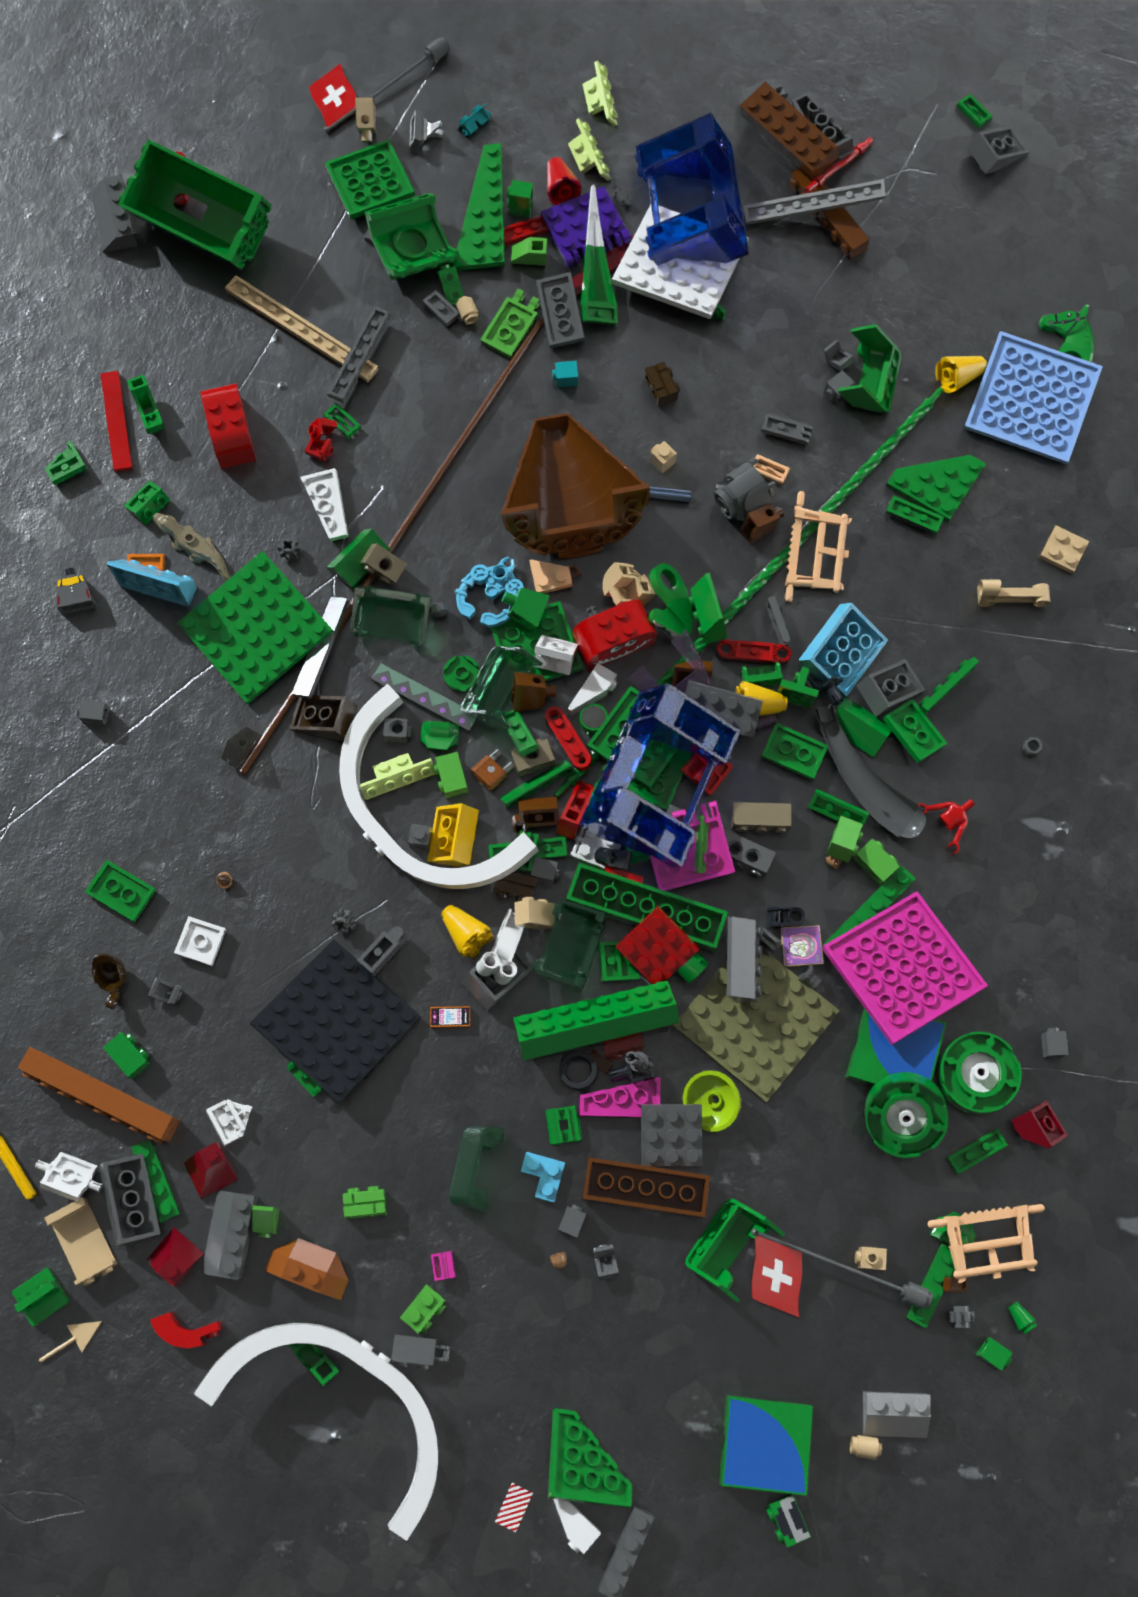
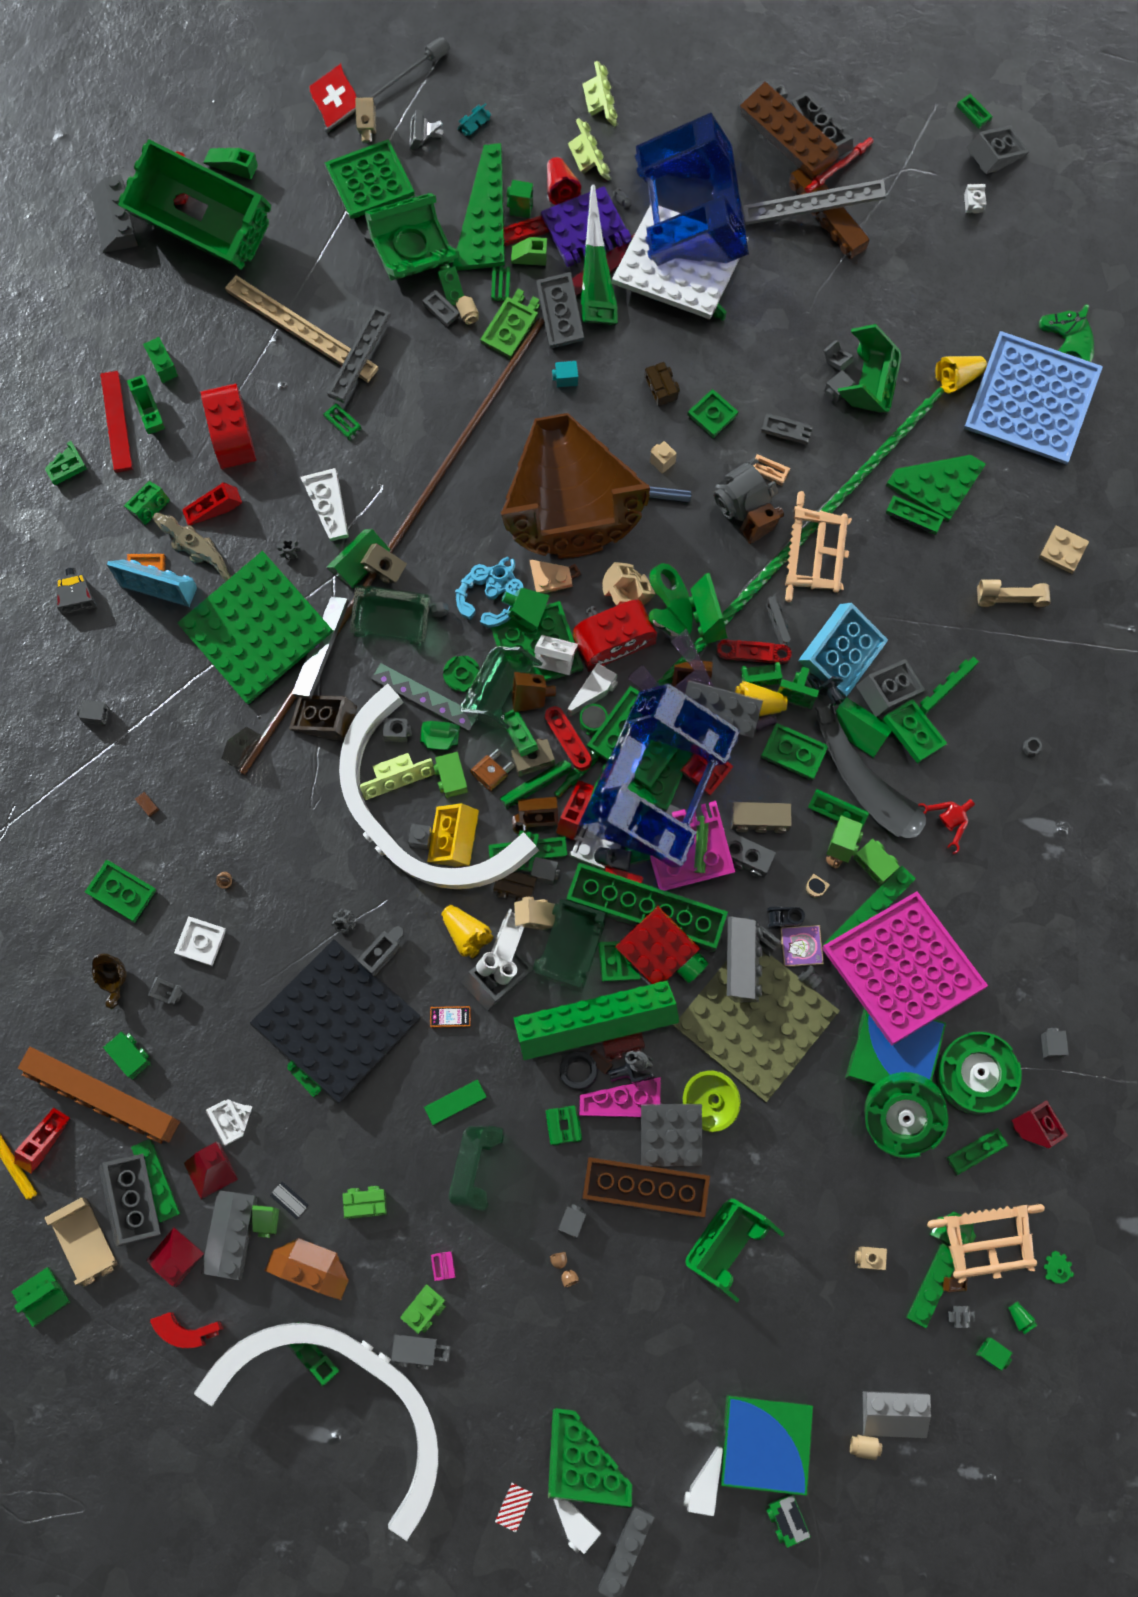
(40, 1141): none -> red slope
(68, 1176): white plate -> none
(81, 1334): tan piece -> none
(146, 804): none -> reddish brown piece
(160, 360): none -> green brick
(212, 504): none -> red slope
(233, 161): none -> green slope
(289, 1200): none -> sticker
(320, 449): red bracket -> none
(321, 427): red bracket -> none
(455, 1102): none -> green tile
(501, 270): none -> green tile
(548, 1170): medium azure plate -> none
(569, 1278): none -> medium nougat hinge
(605, 1262): dark grey bracket -> none
(703, 1490): none -> white slope
(712, 413): none -> green plate
(779, 1276): red flag -> none
(816, 886): none -> tile
(975, 198): none -> white brick
(1058, 1268): none -> green piece

